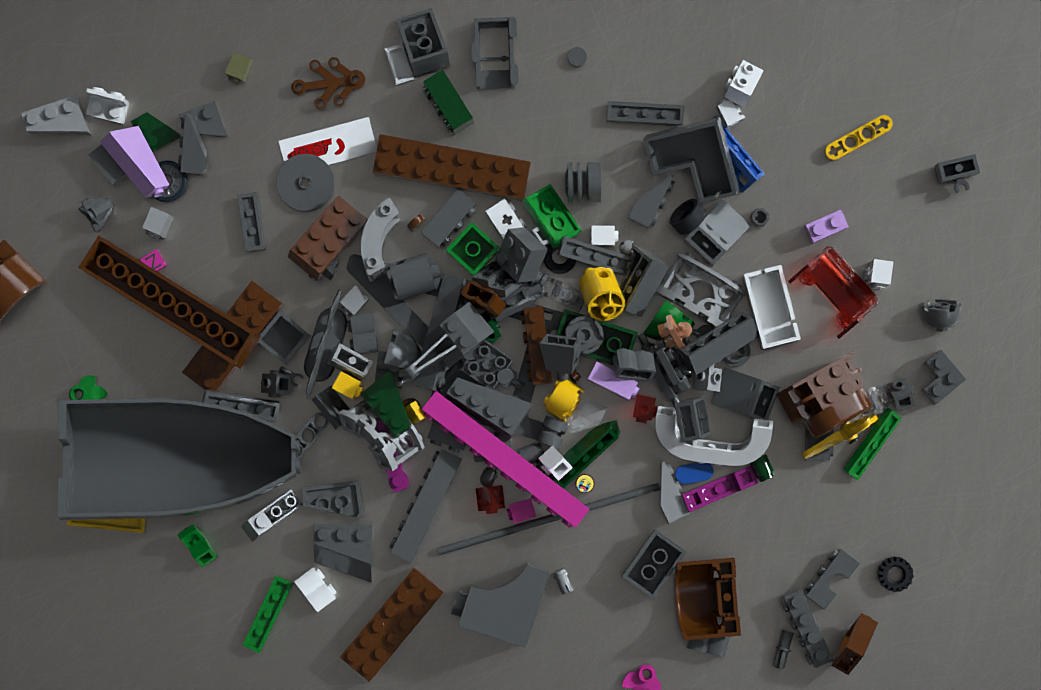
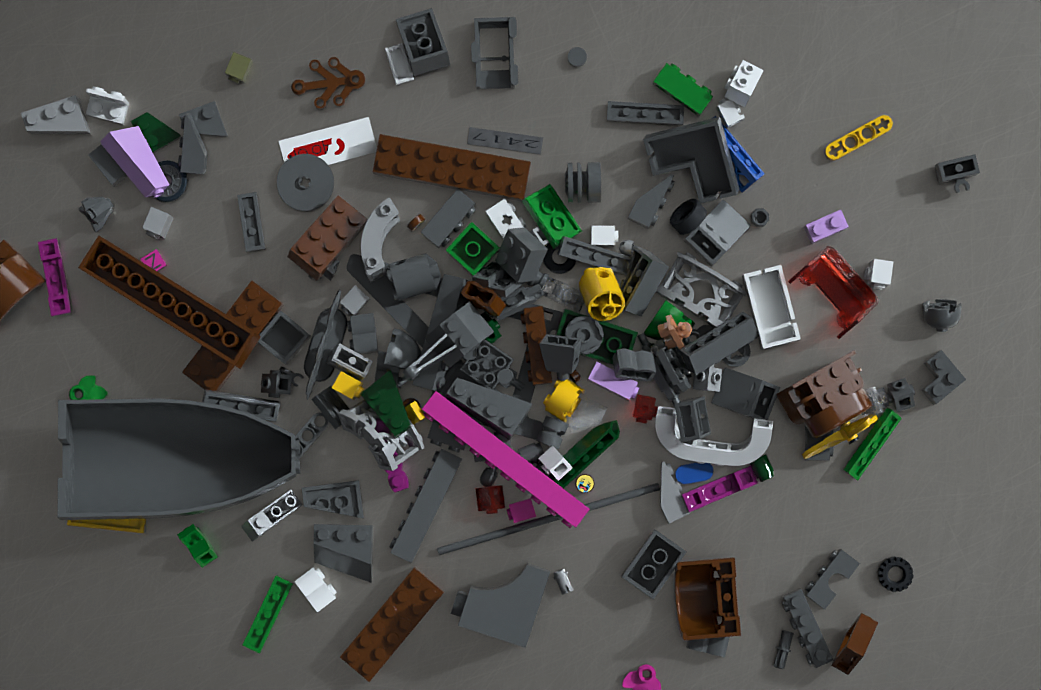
(55, 277): none -> magenta slope
(447, 102): dark green brick -> none
(505, 140): none -> flat silver sticker
(683, 89): none -> green brick

